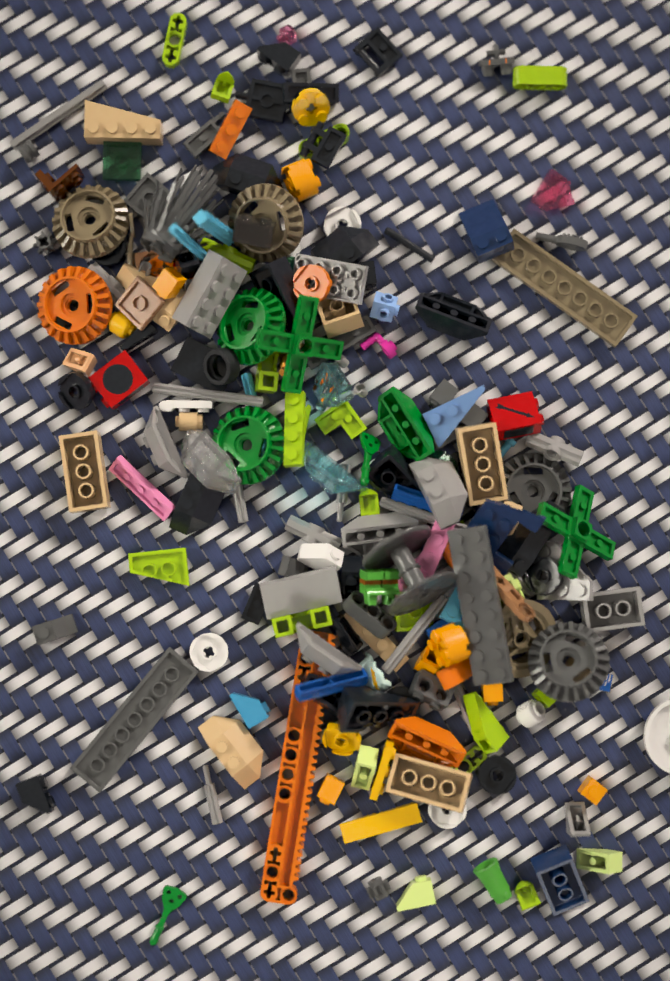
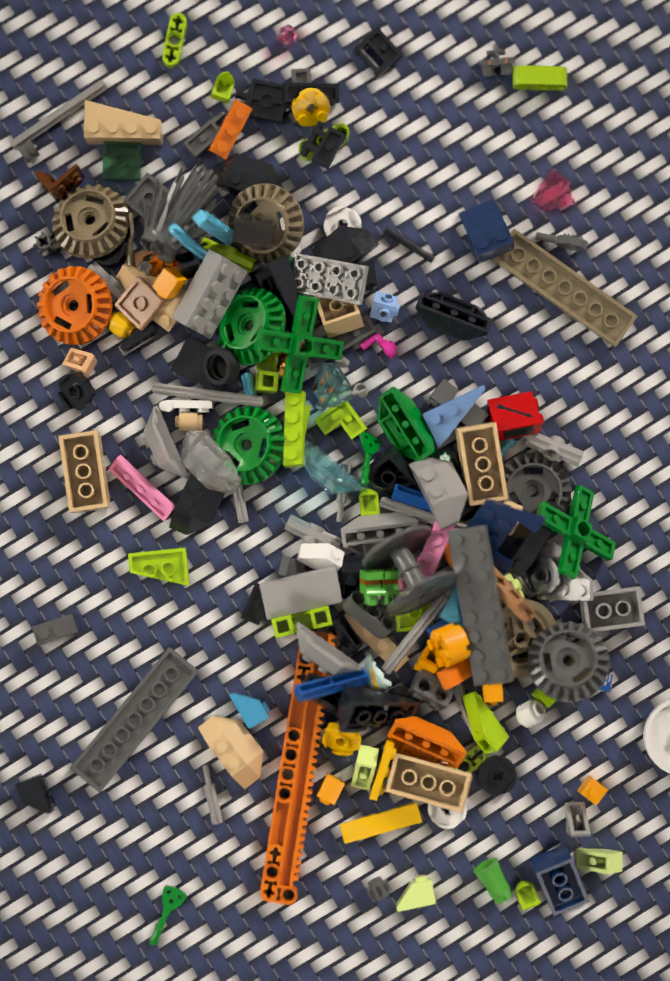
(118, 380): red brick -> none
(199, 657): white plate -> none
(280, 56): black slope -> none
(301, 180): light orange brick -> none
(312, 272): plate -> none

